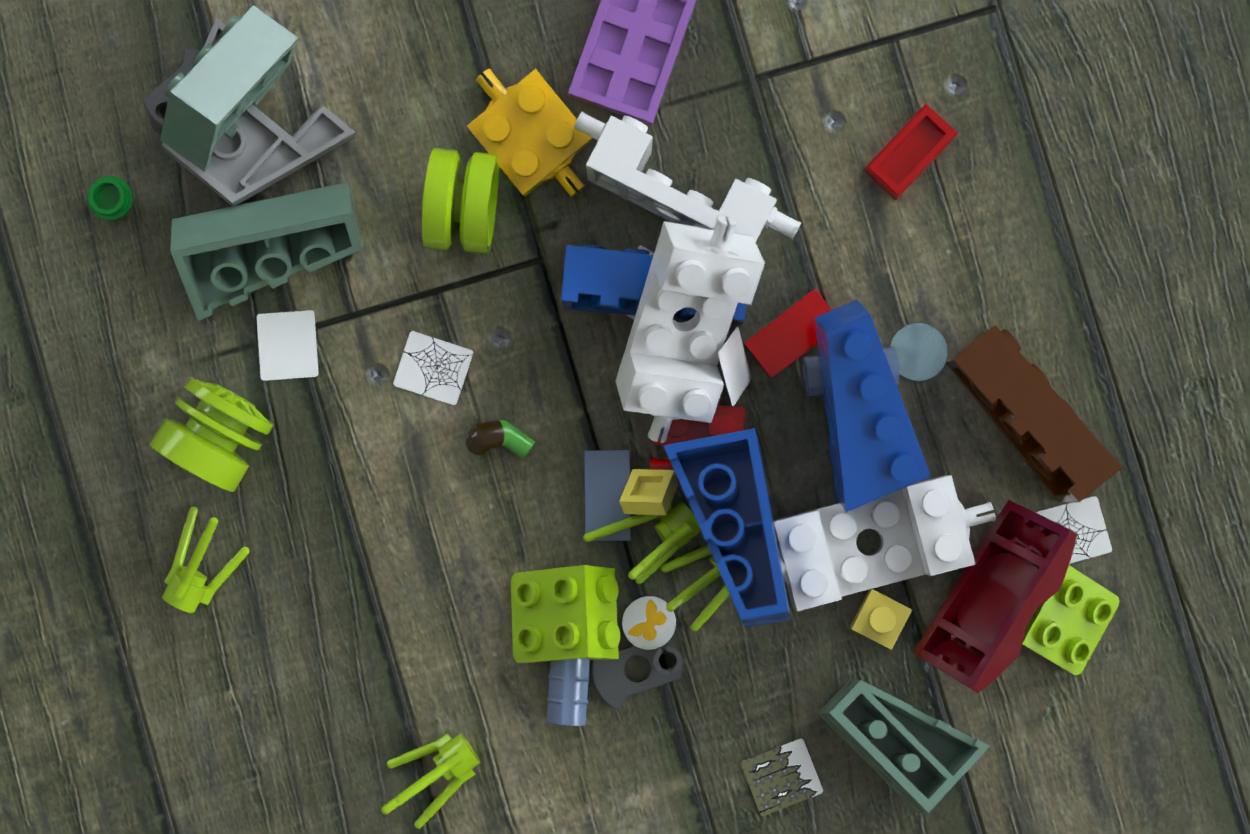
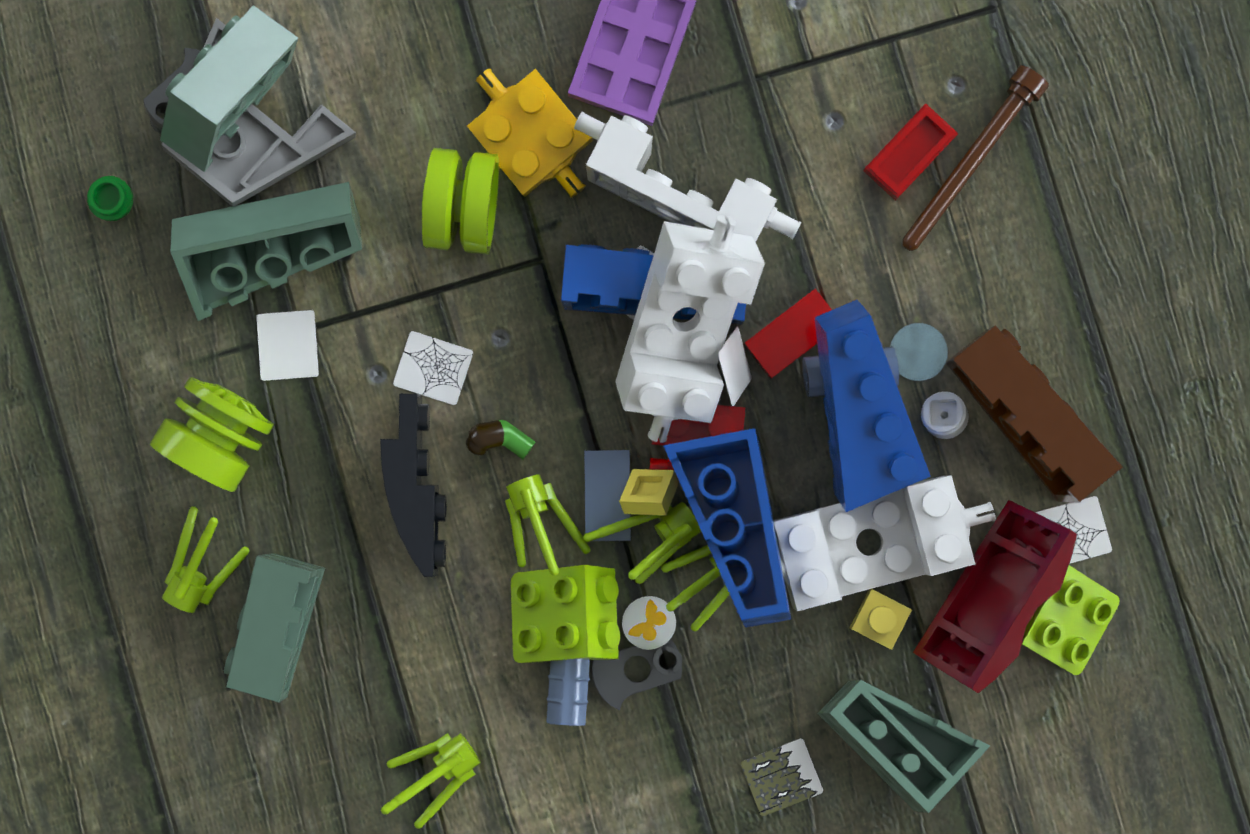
(273, 626): none -> sand green wedge
(414, 506): none -> black slope
(529, 499): none -> lime plant
(944, 415): none -> white tile
(1024, 88): none -> reddish brown piece

